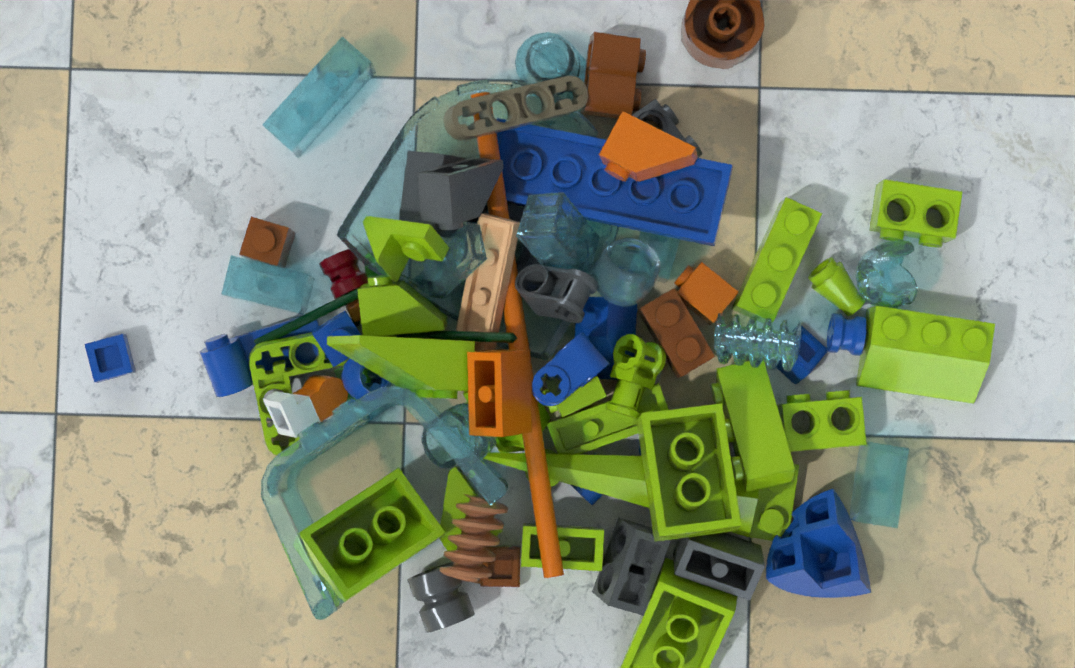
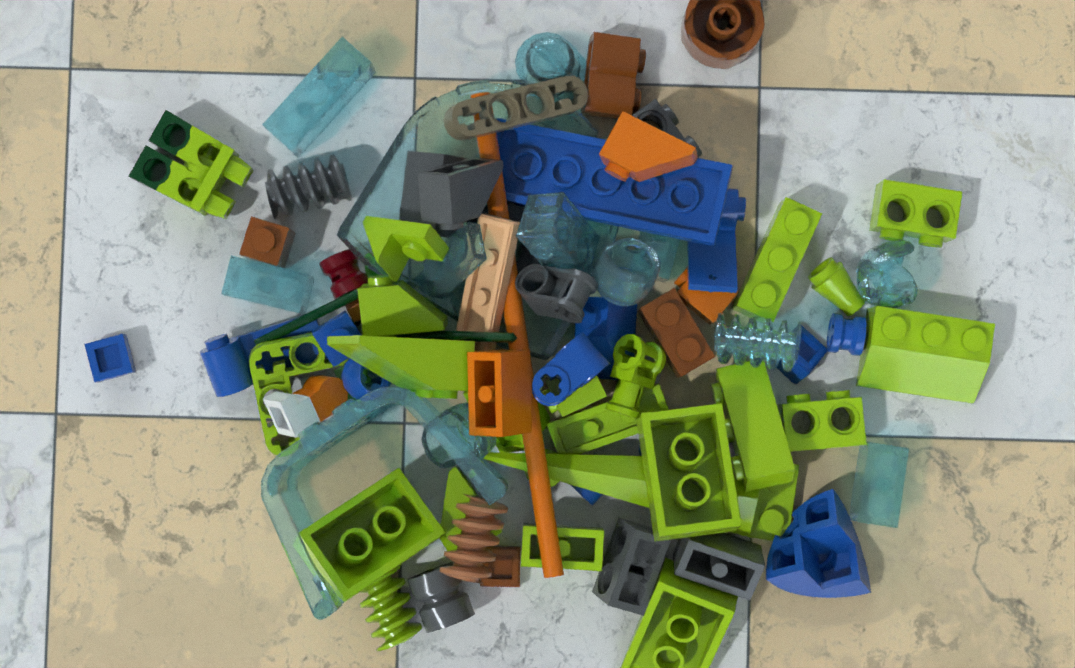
(204, 167): none -> lime hips
(307, 185): none -> dark grey piece
(390, 611): none -> lime piece
(716, 267): none -> blue door

